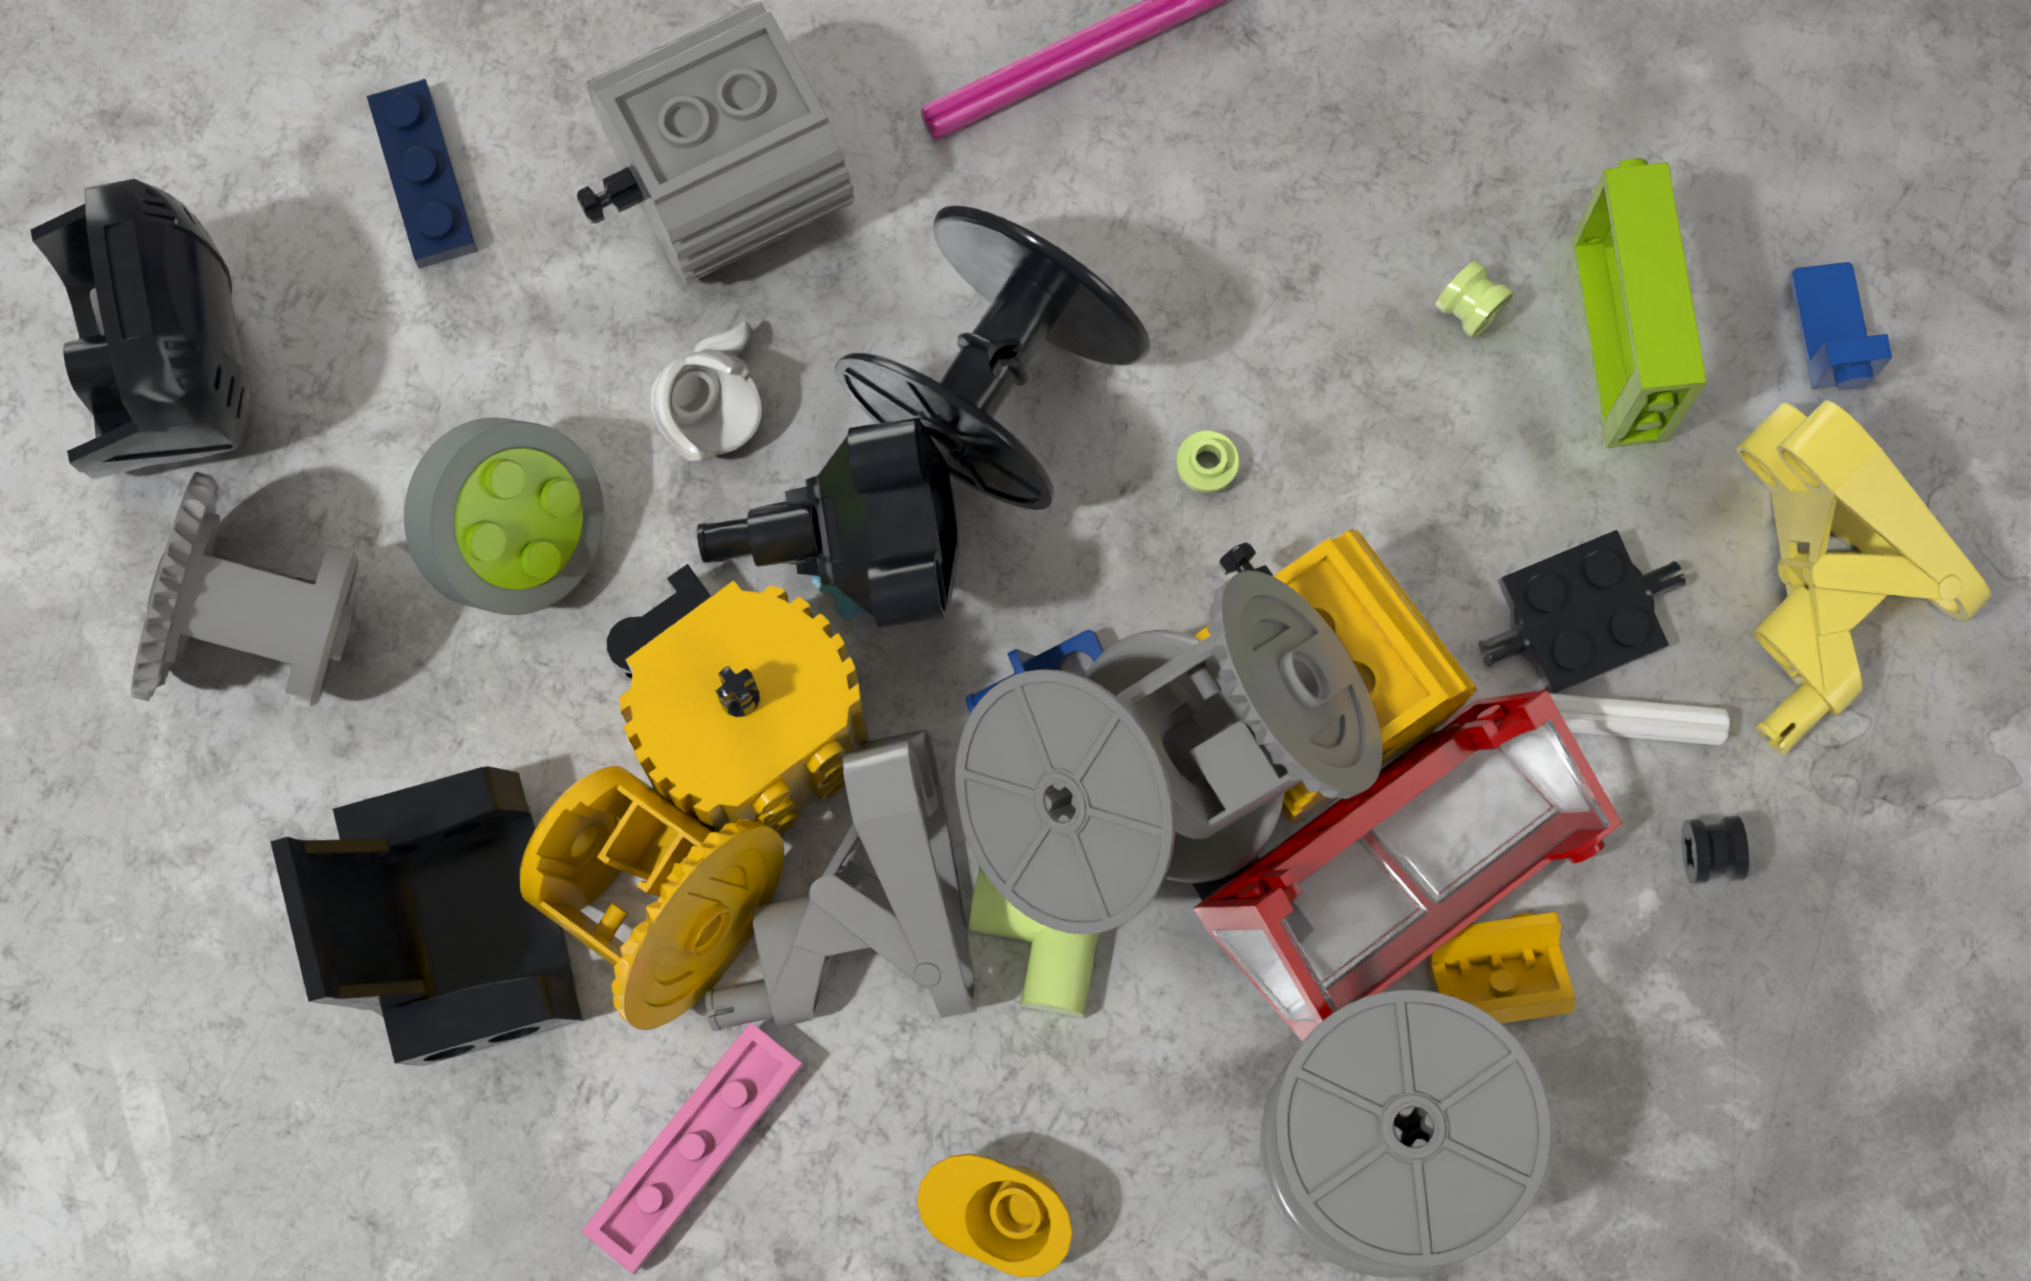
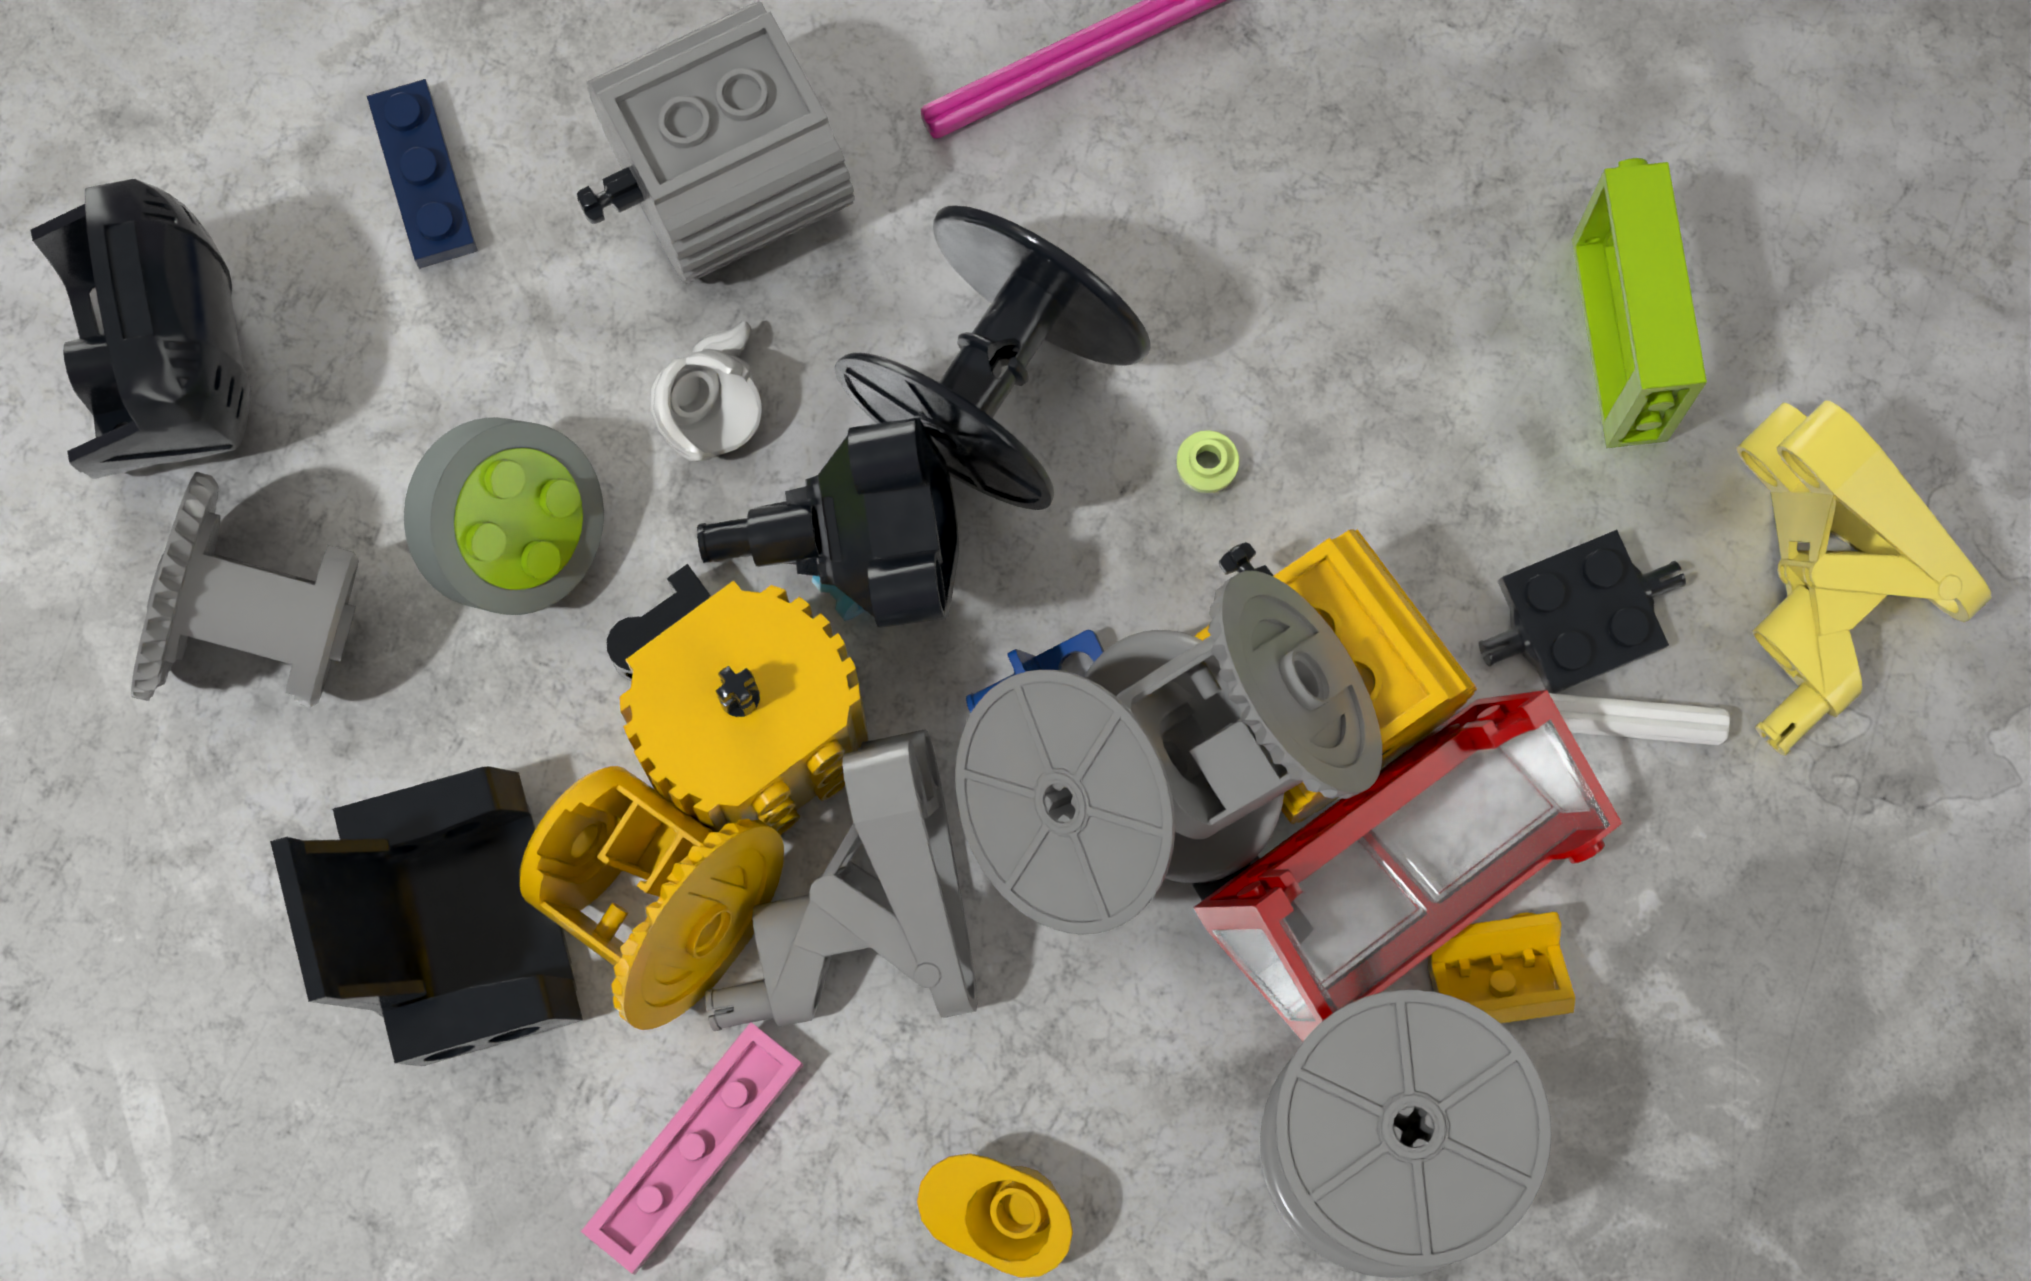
(1058, 961): yellowish green brick -> none
(1474, 299): yellowish green wheel -> none
(1715, 850): black wheel -> none
(1835, 328): blue bracket -> none

